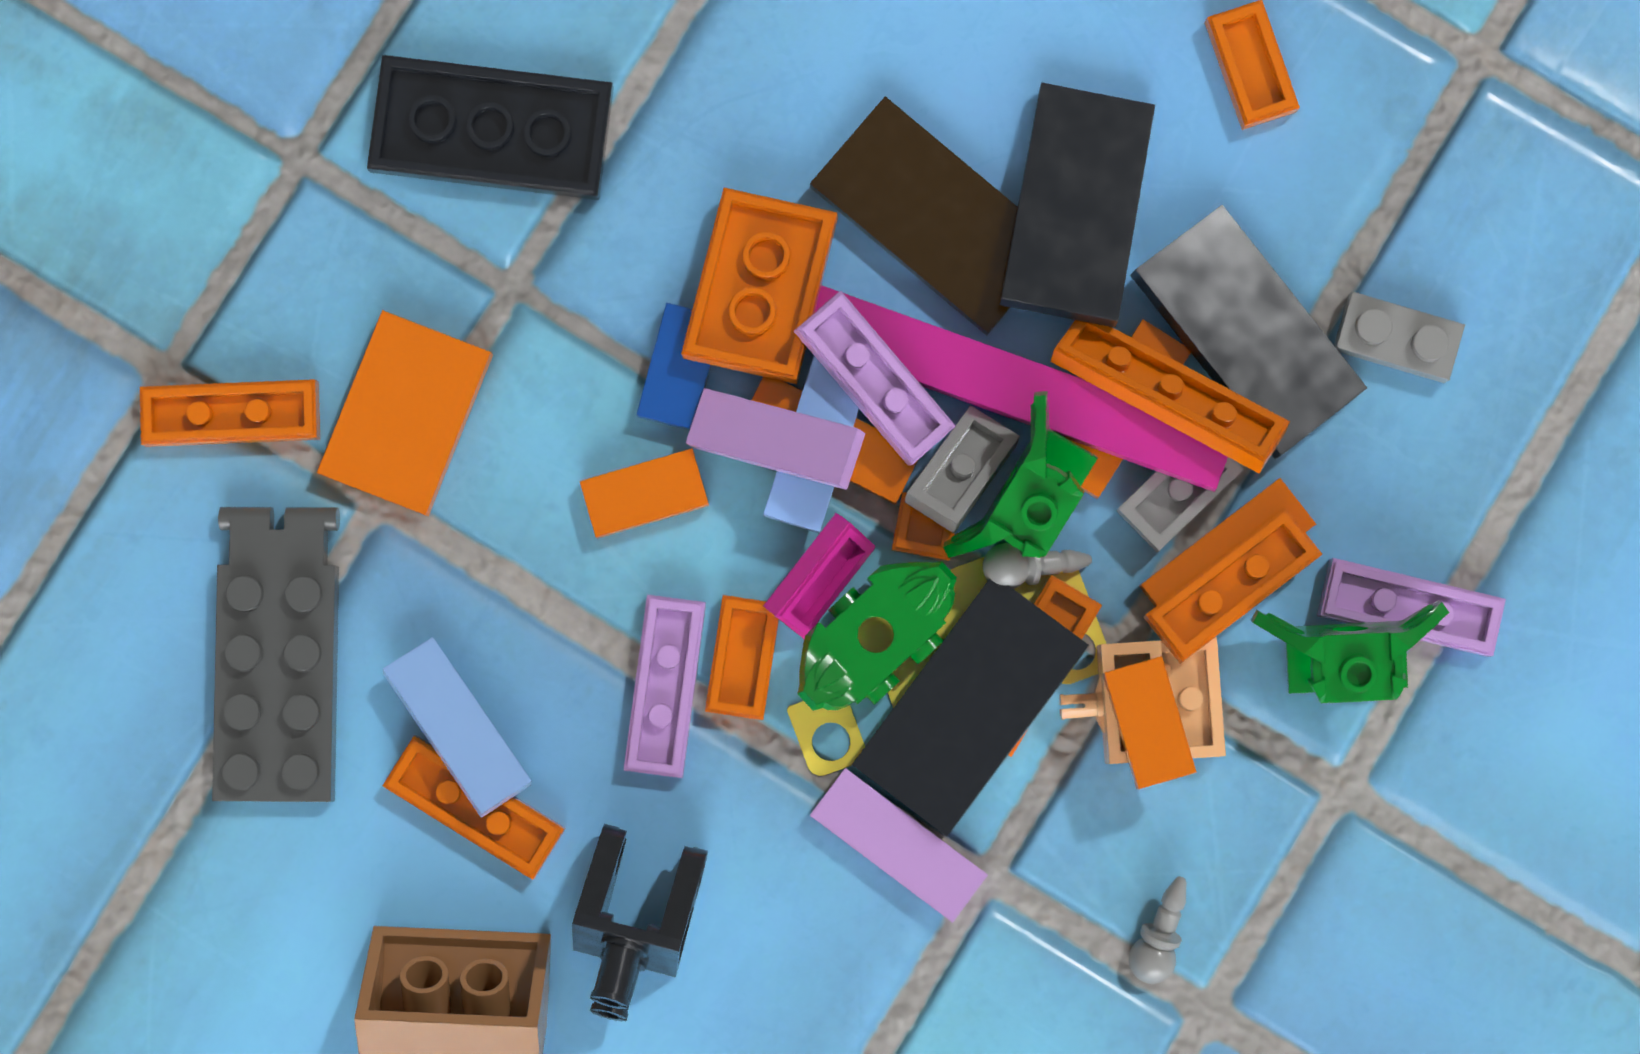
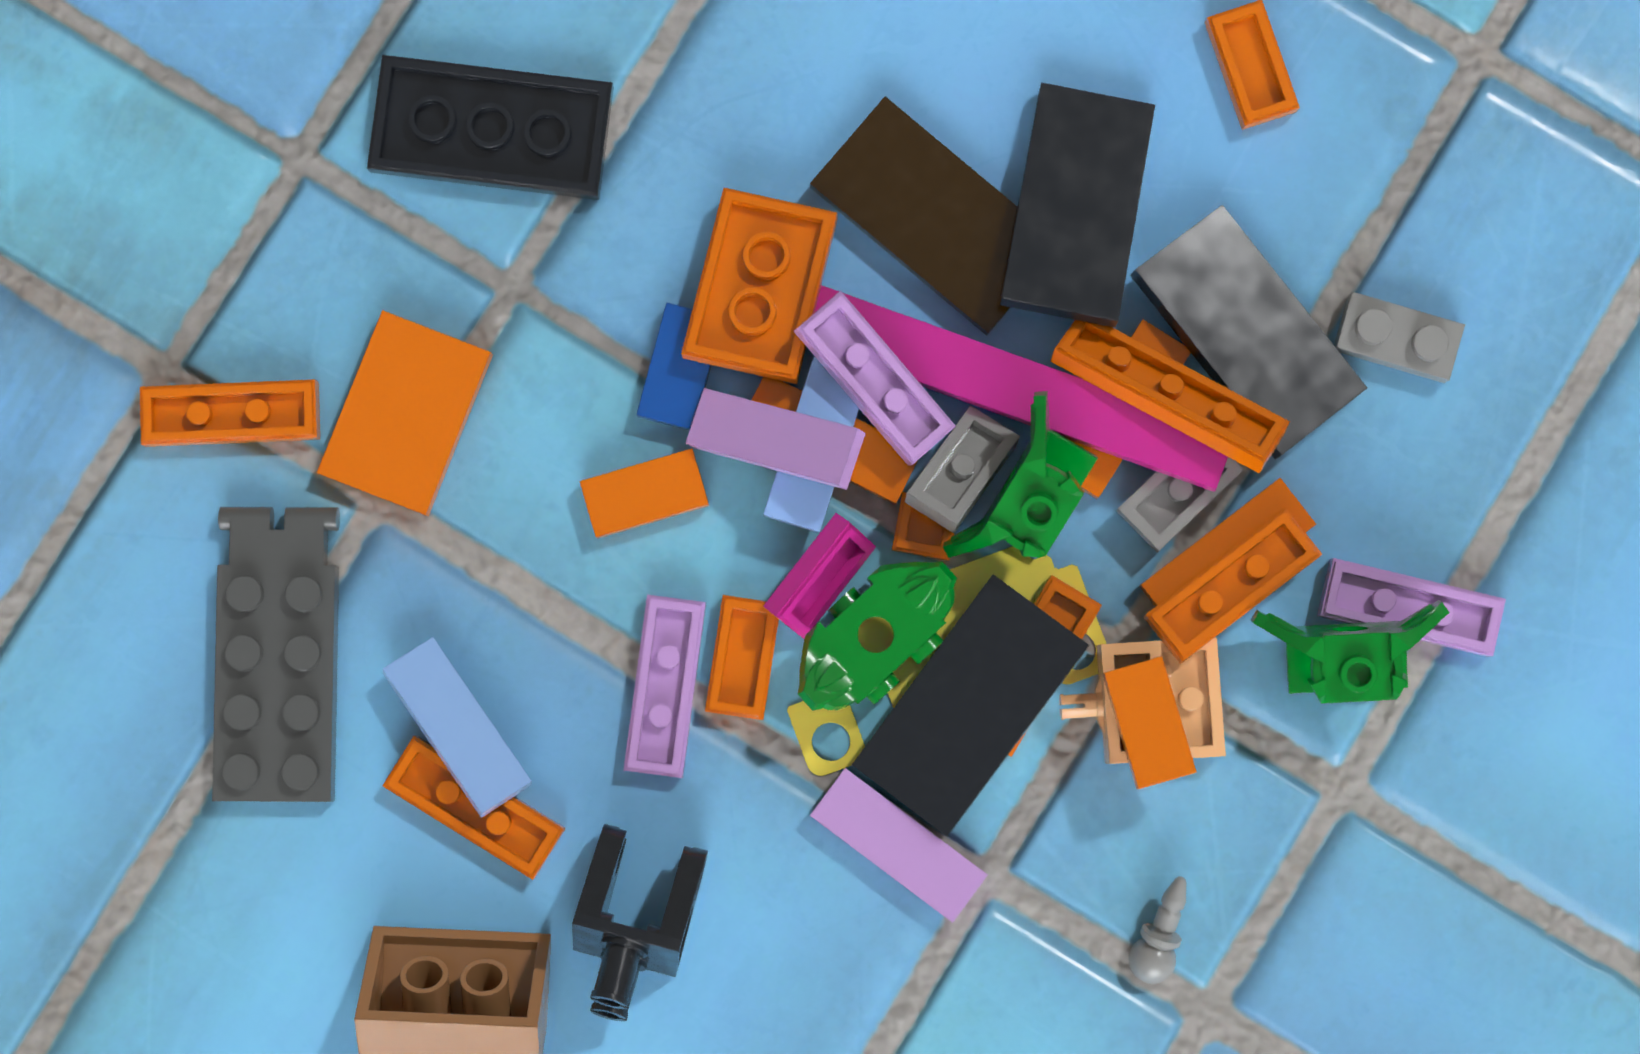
(1008, 567): light grey bar -> none

